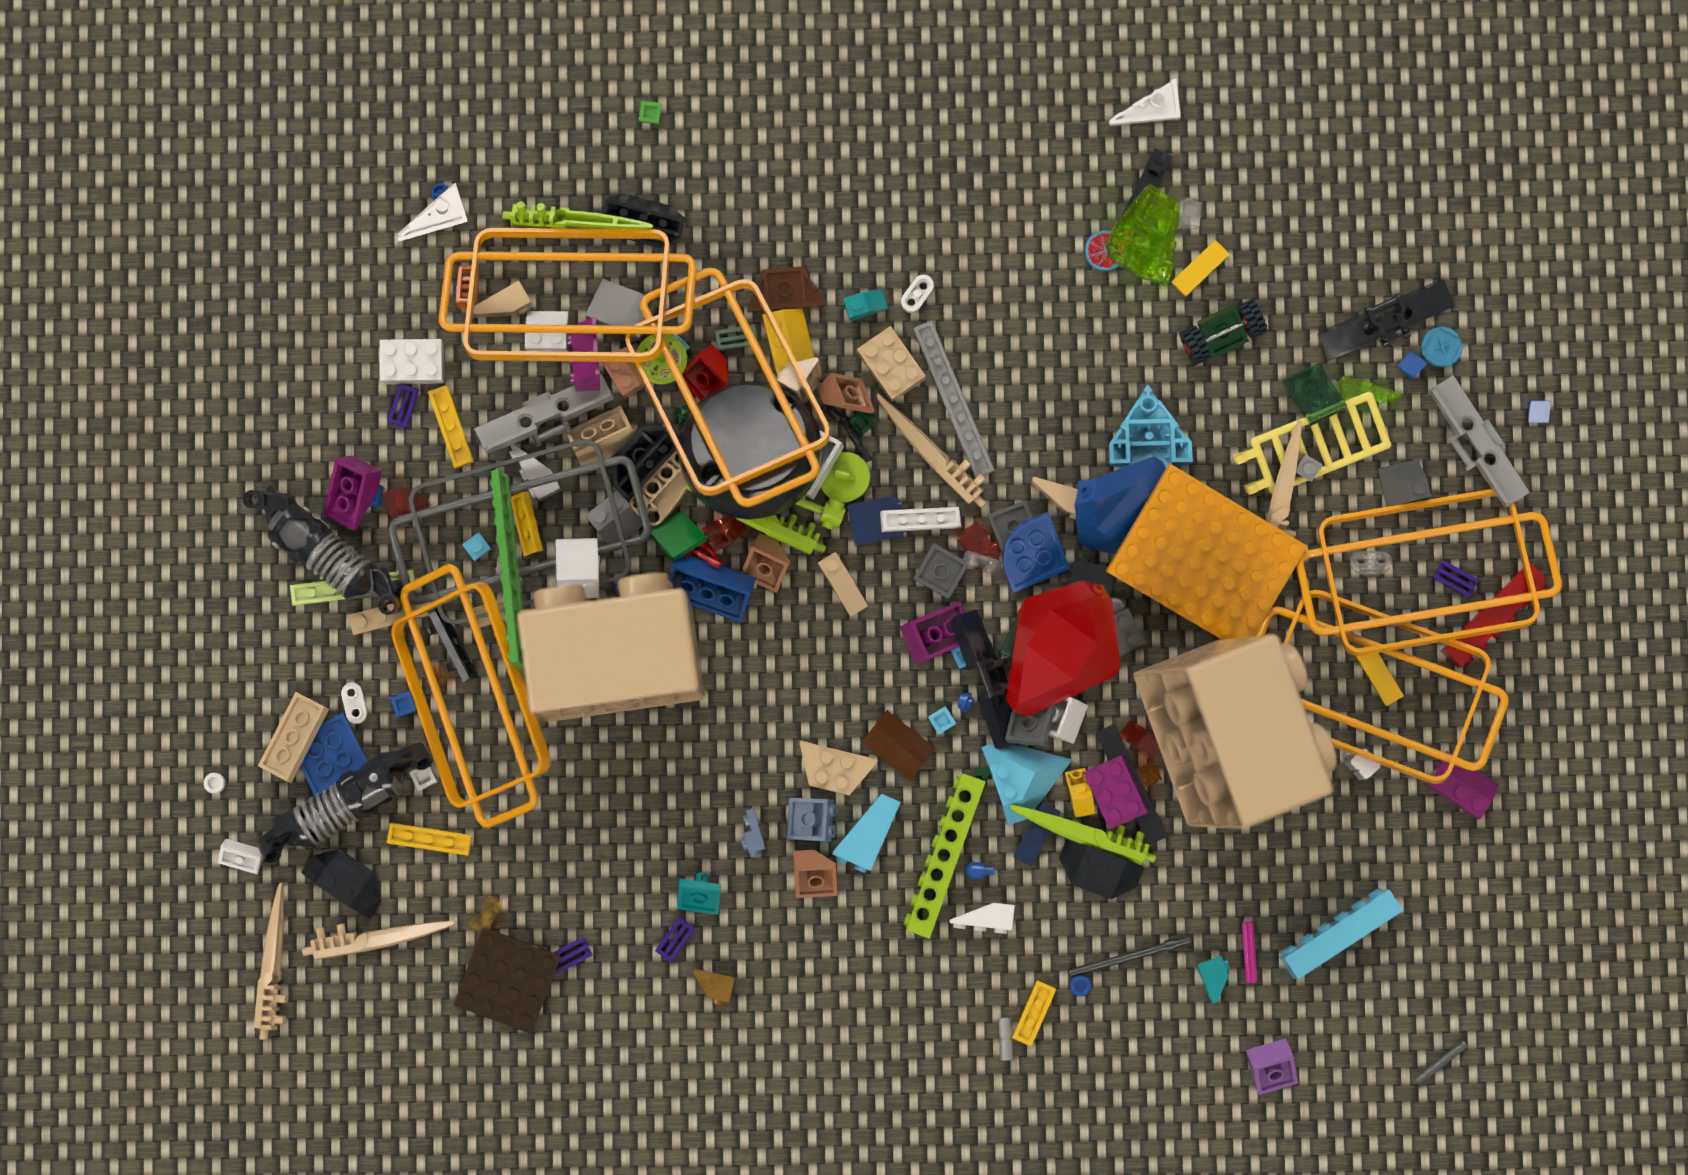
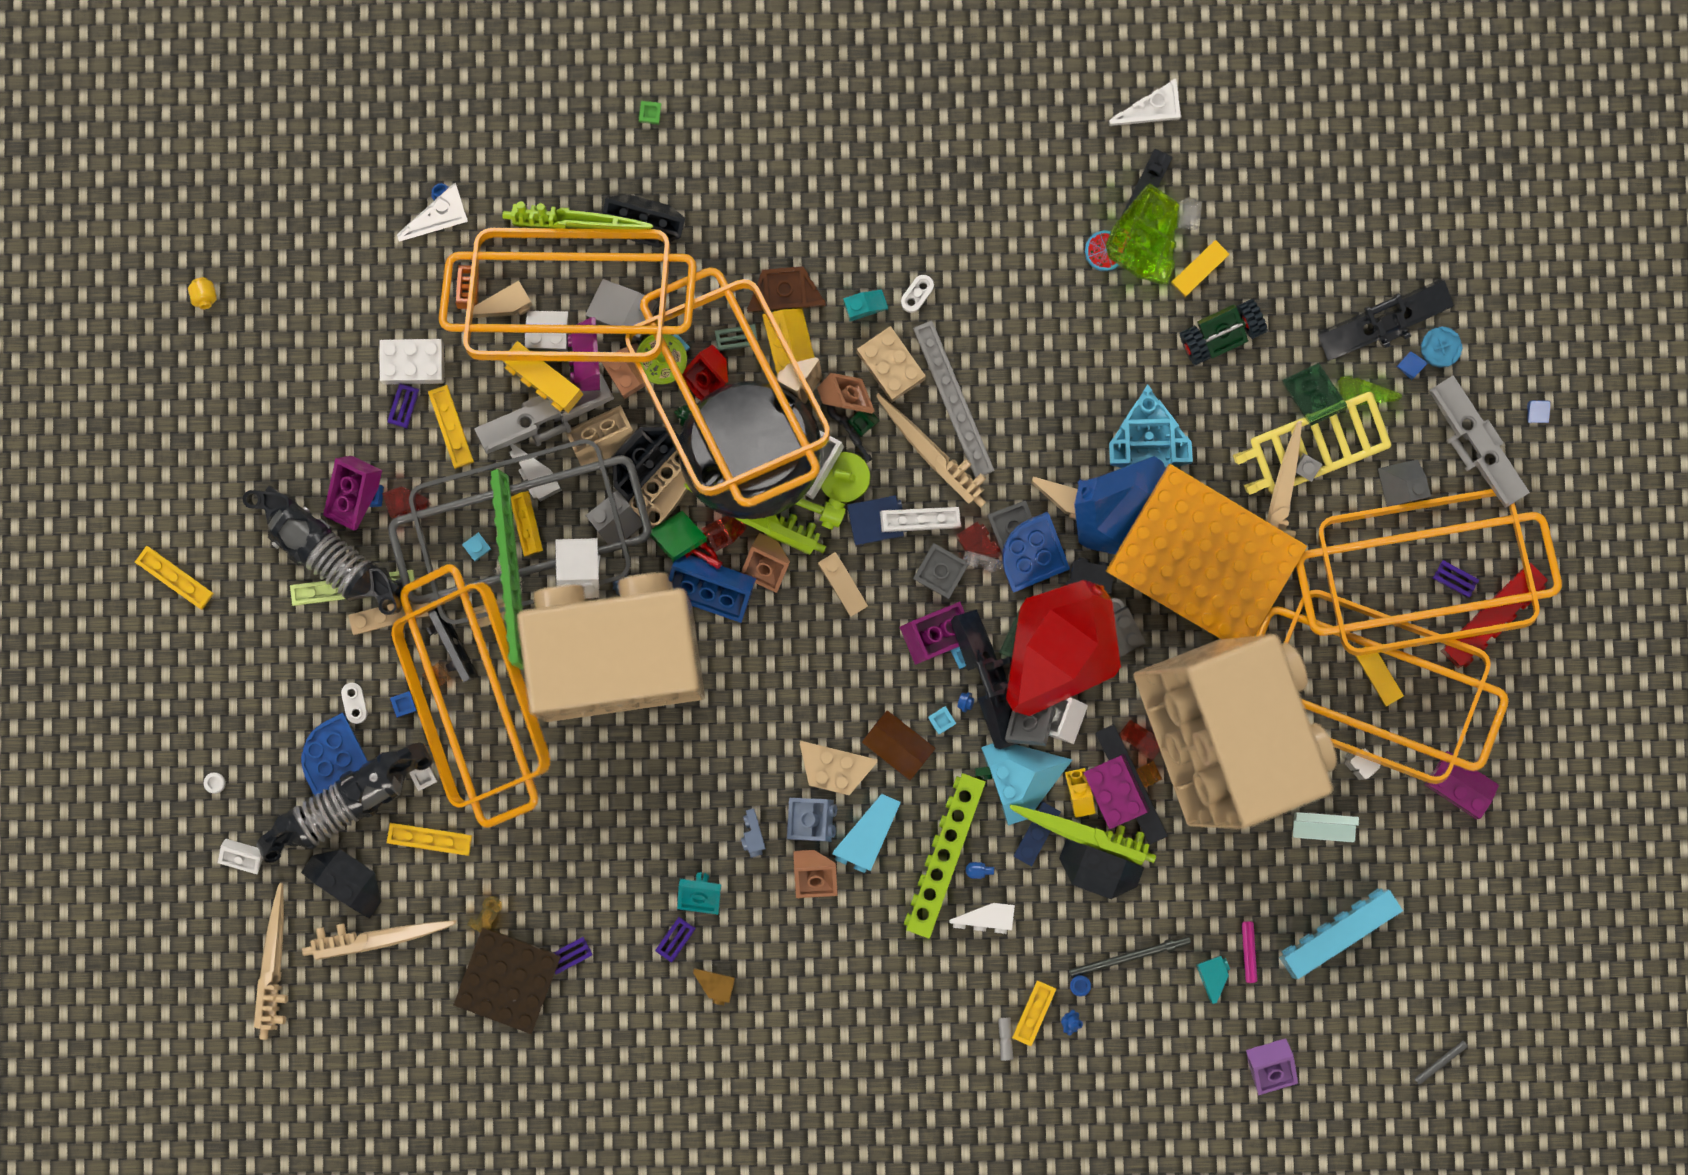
(174, 577): none -> yellow tile
(202, 293): none -> yellow head
(293, 737): tan plate -> none
(545, 380): none -> yellow wedge
(1071, 1022): none -> blue plant
(1325, 827): none -> light aqua panel
(1371, 563): clear plate -> none

